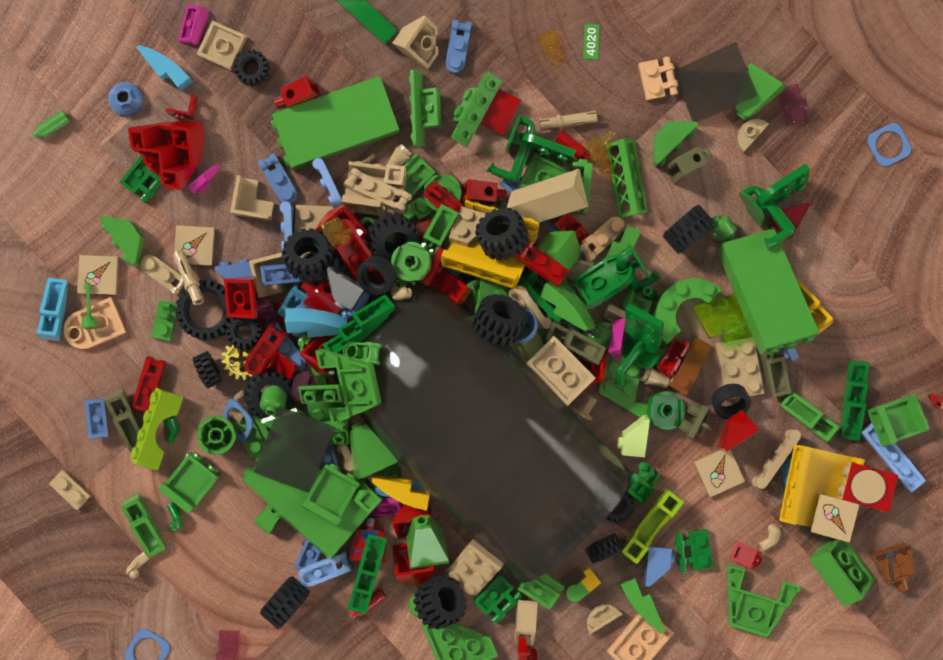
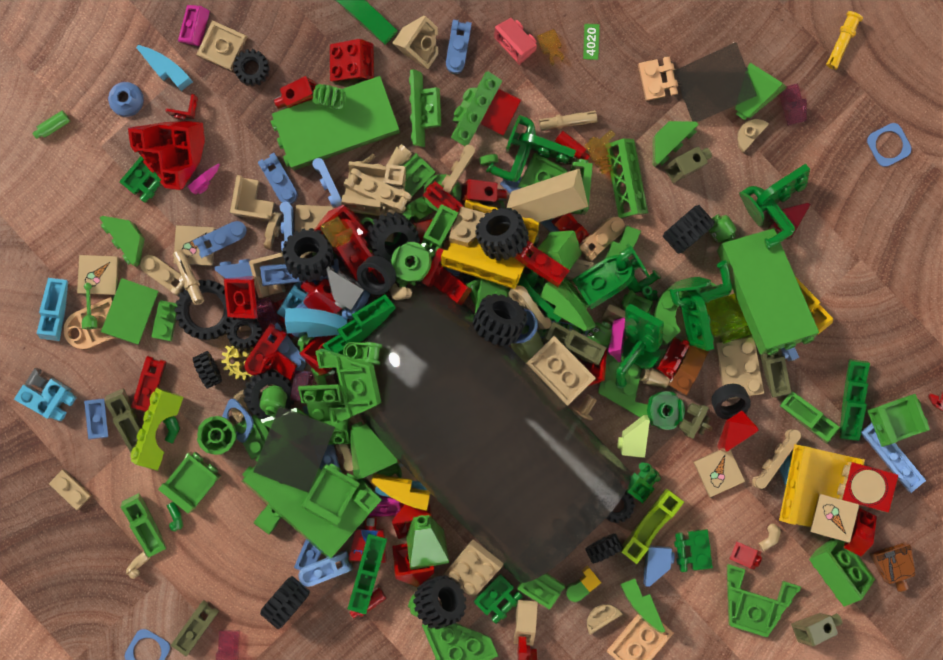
(49, 400): none -> medium azure hips
(129, 311): none -> bright green tile
(194, 629): none -> olive plate
(220, 238): none -> medium blue plate
(272, 230): none -> tan plate
(329, 96): none -> bright green gear
(351, 60): none -> red bracket
(458, 169): none -> tan plate
(488, 160): none -> bright green tile
(515, 40): none -> coral slope
(693, 305): none -> green plate
(816, 628): none -> olive torso
(847, 32): none -> yellow pin
(863, 533): none -> red slope

